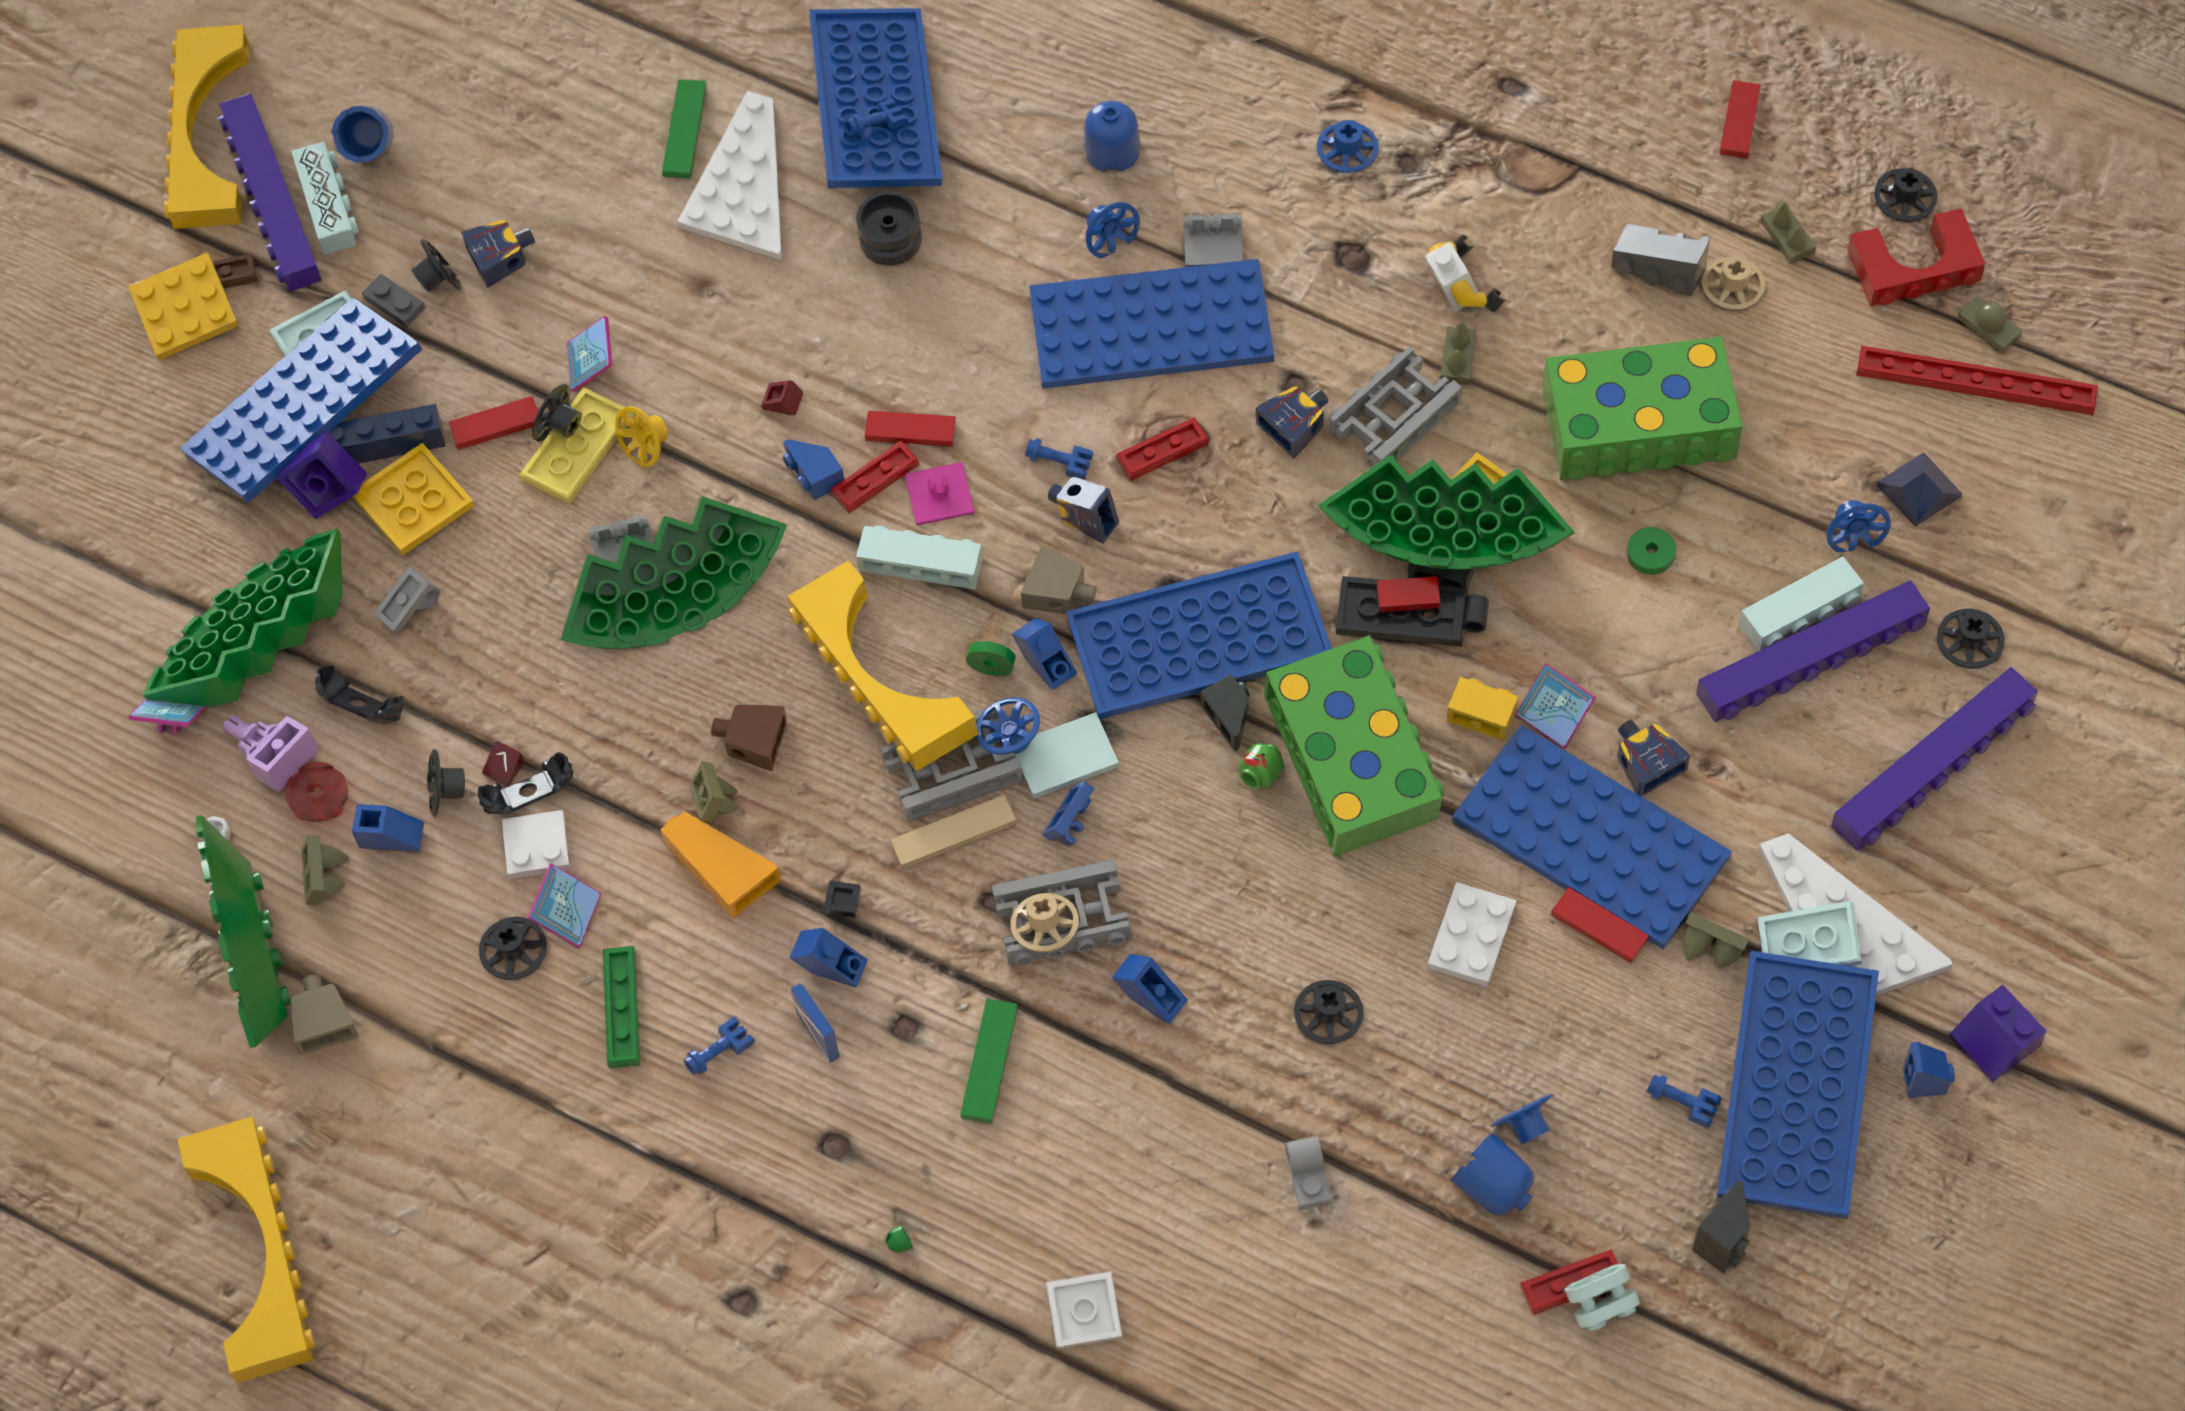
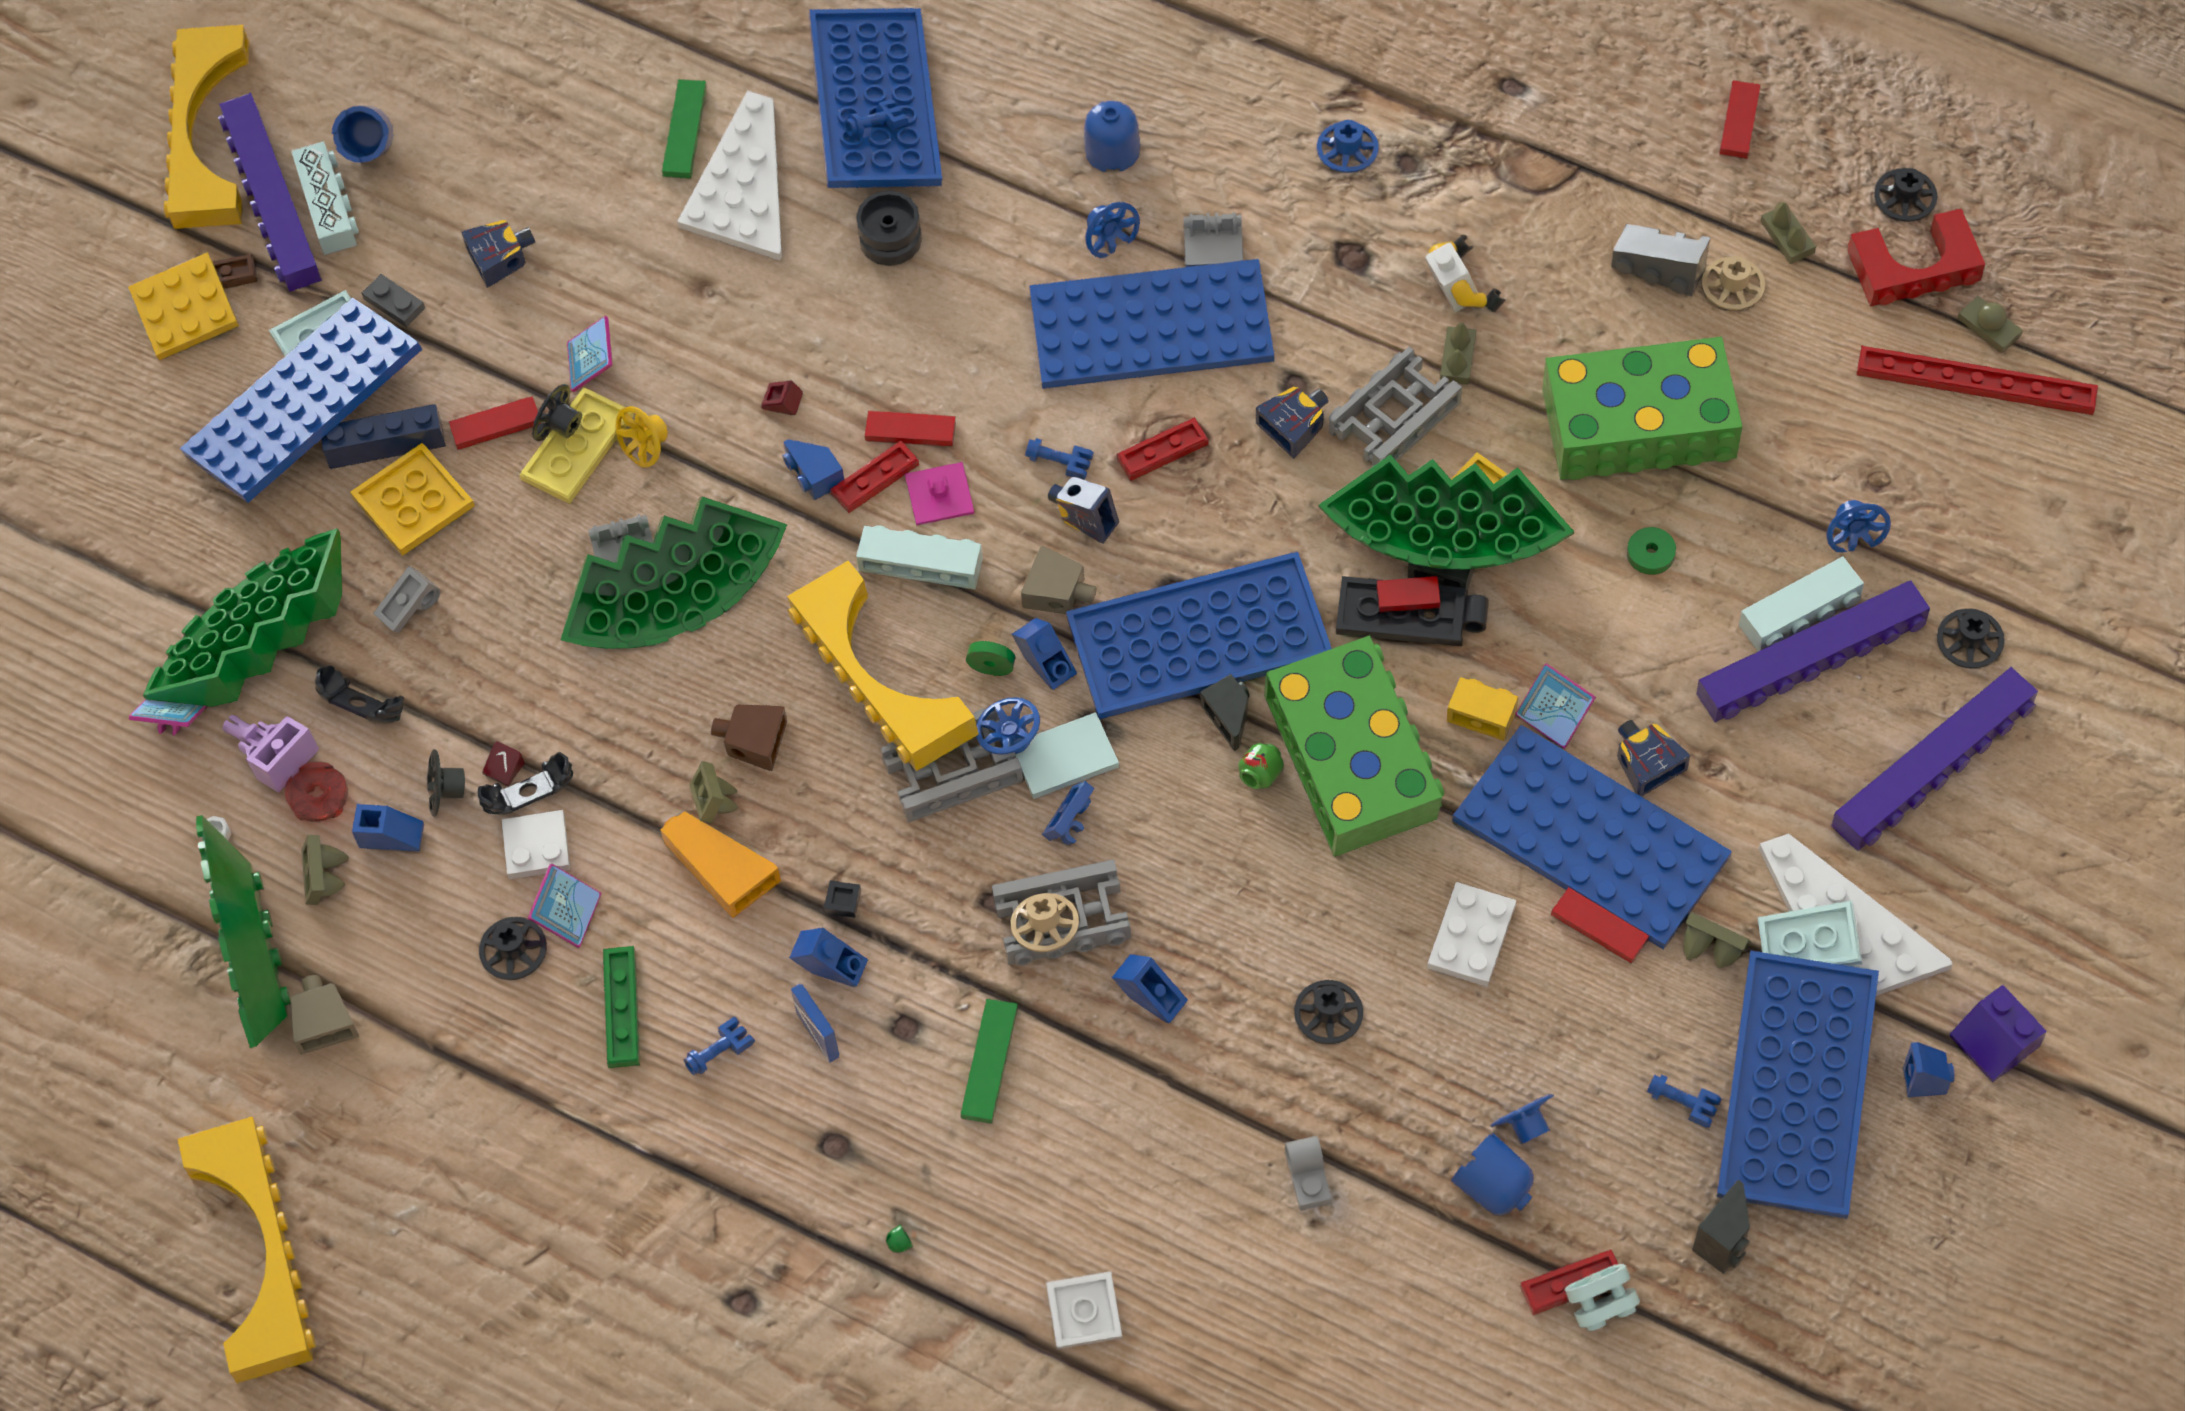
(322, 475): dark purple slope -> none
(431, 270): black wheel -> none
(953, 832): tan tile -> none
(1919, 489): dark blue slope -> none

